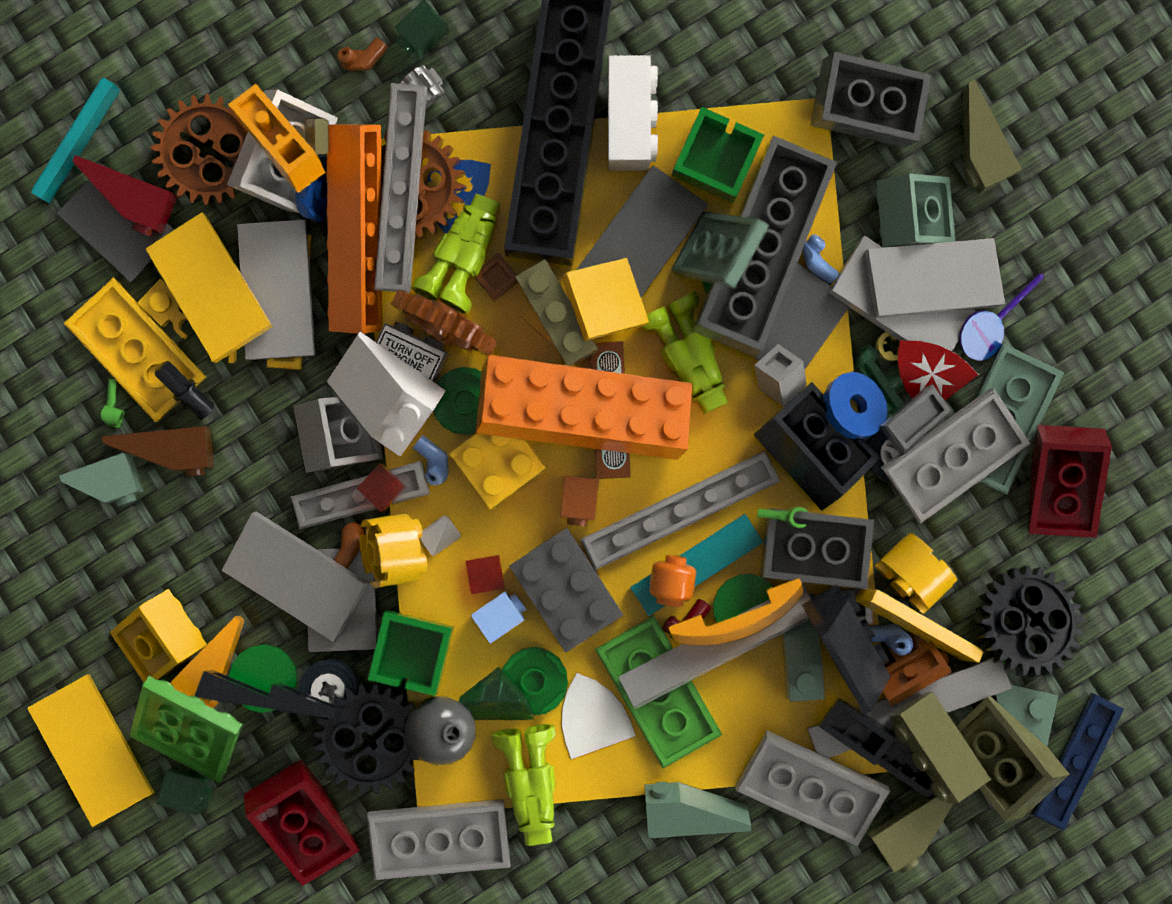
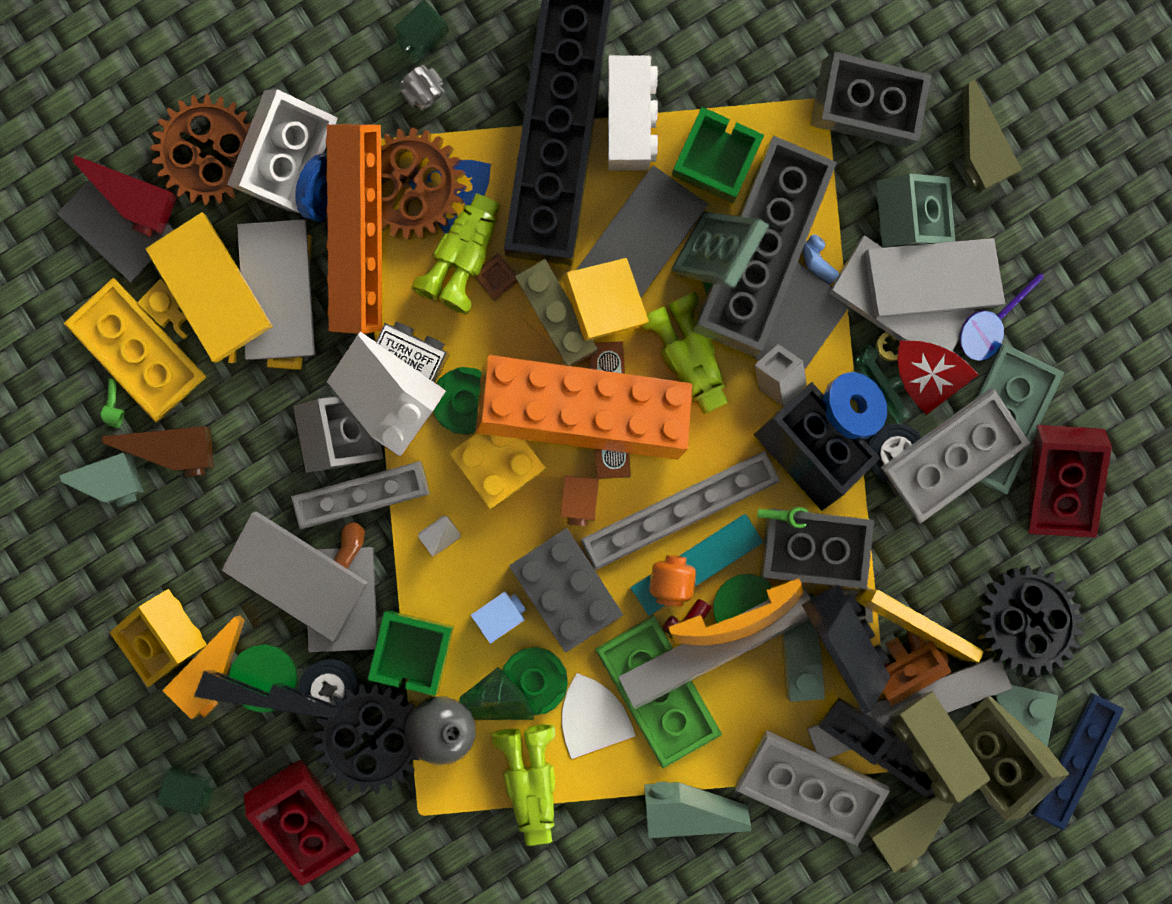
(75, 140): teal tile -> none
(90, 750): yellow tile -> none
(184, 390): black axle -> none
(185, 729): bright green plate -> none
(277, 138): light orange slope -> none
(317, 135): olive tile -> none
(362, 59): dark orange arm -> none
(381, 487): clear red tile -> none
(392, 550): yellow brick -> none
(400, 187): light grey tile -> none
(436, 461): medium blue arm -> none
(439, 839): light grey tile -> none
(444, 323): dark orange gear -> none
(485, 574): clear red tile -> none
(894, 637): medium blue arm -> none
(915, 419): dark grey tile -> none
(916, 573): yellow brick -> none

